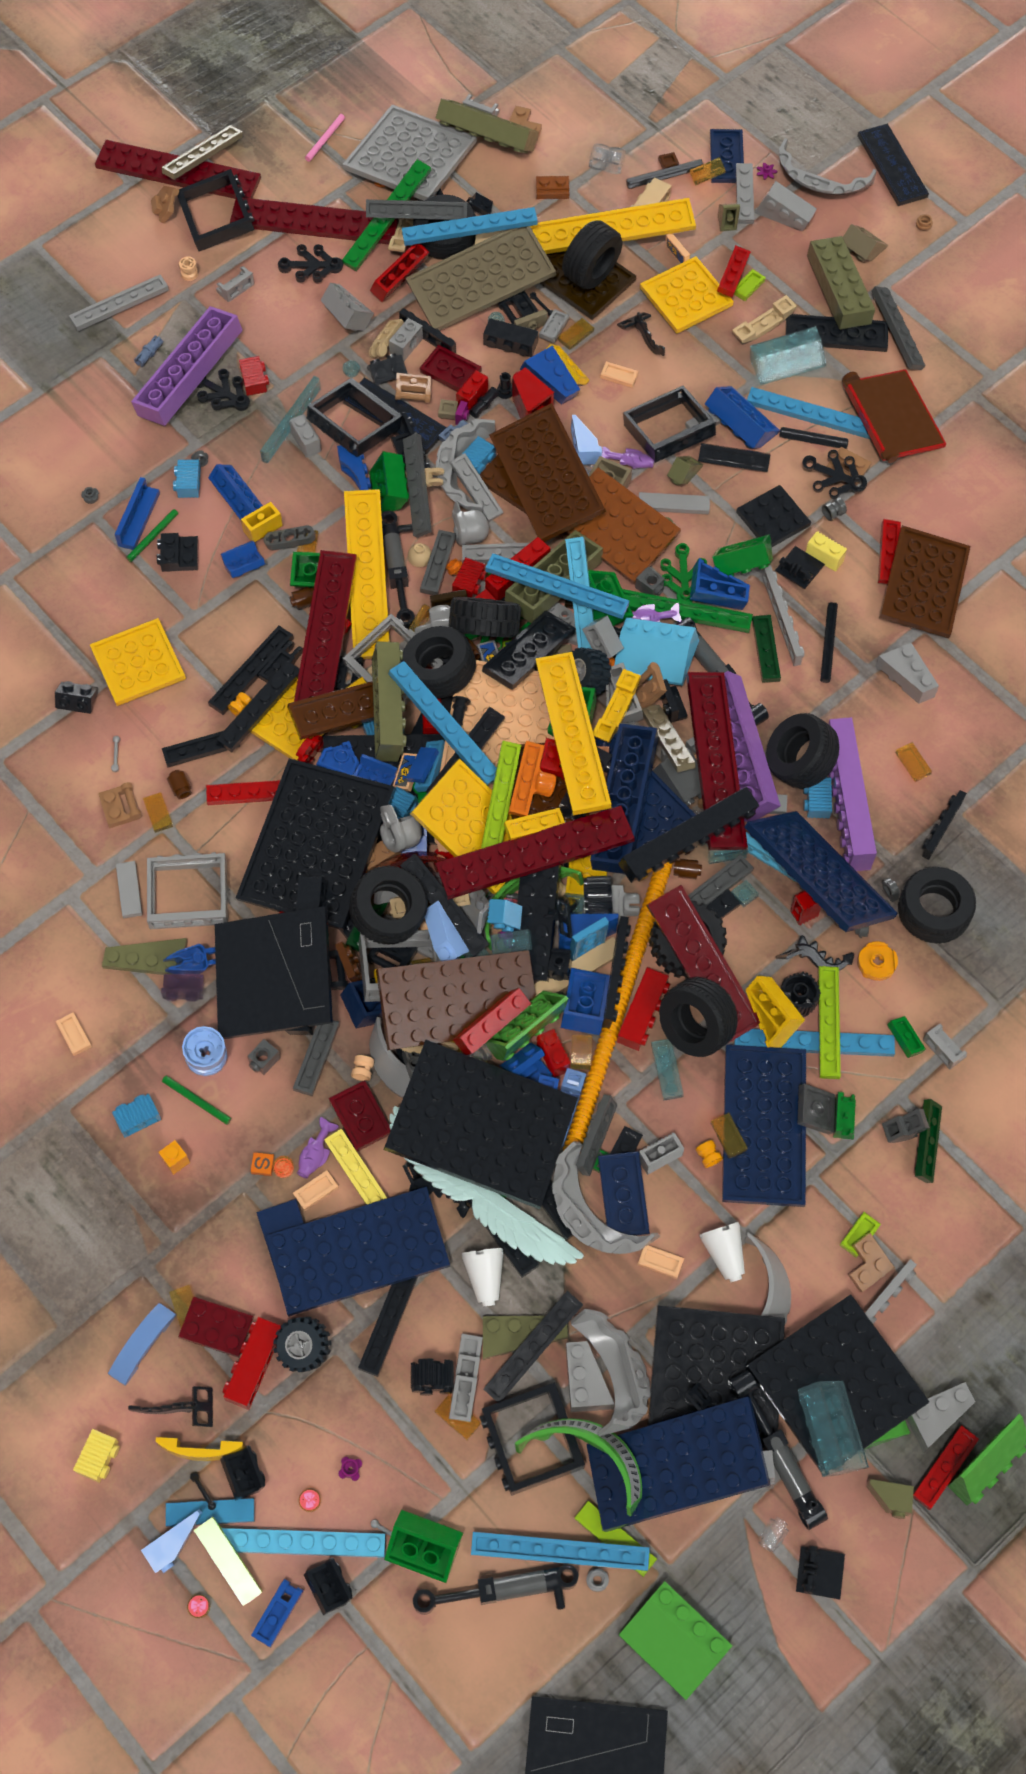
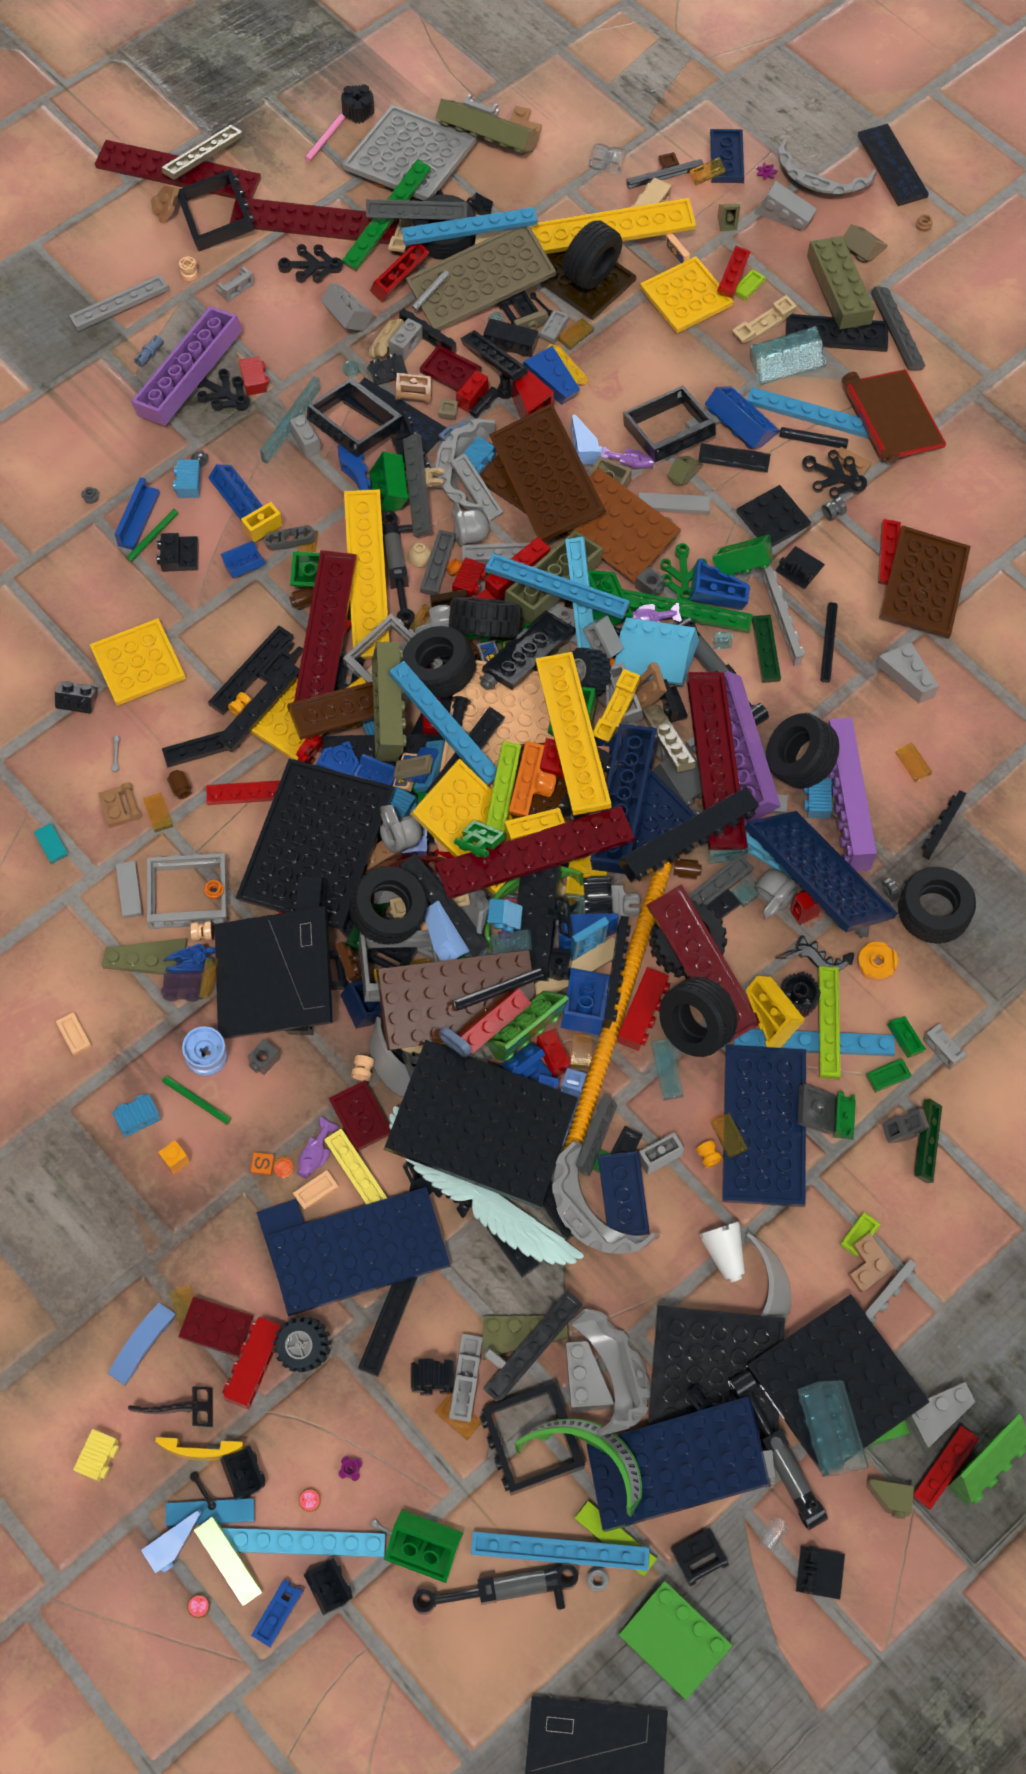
(51, 843): none -> teal tile
(198, 933): none -> light nougat wheel
(208, 977): none -> clear yellow tile
(211, 885): none -> orange plate
(315, 1058): dark grey plate -> none
(357, 103): none -> black brick
(413, 767): none -> dark tan tile
(430, 290): none -> light grey bar
(455, 1041): none -> sand blue tile
(462, 412): magenta plate -> none
(481, 834): none -> green plate
(485, 1273): white cone -> none
(487, 681): none -> dark grey plate
(494, 355): none -> black plate
(494, 1358): none -> light grey tile
(498, 989): none -> black axle
(552, 187): dark orange plate -> none
(619, 374): light nougat tile -> none
(642, 327): black piece -> none
(660, 1261): light nougat tile -> none
(696, 1550): none -> black plate
(722, 640): none -> clear light blue plate
(744, 192): light grey plate -> none
(777, 890): none -> light grey piece
(826, 551): light yellow brick -> none
(888, 1075): none -> green tile

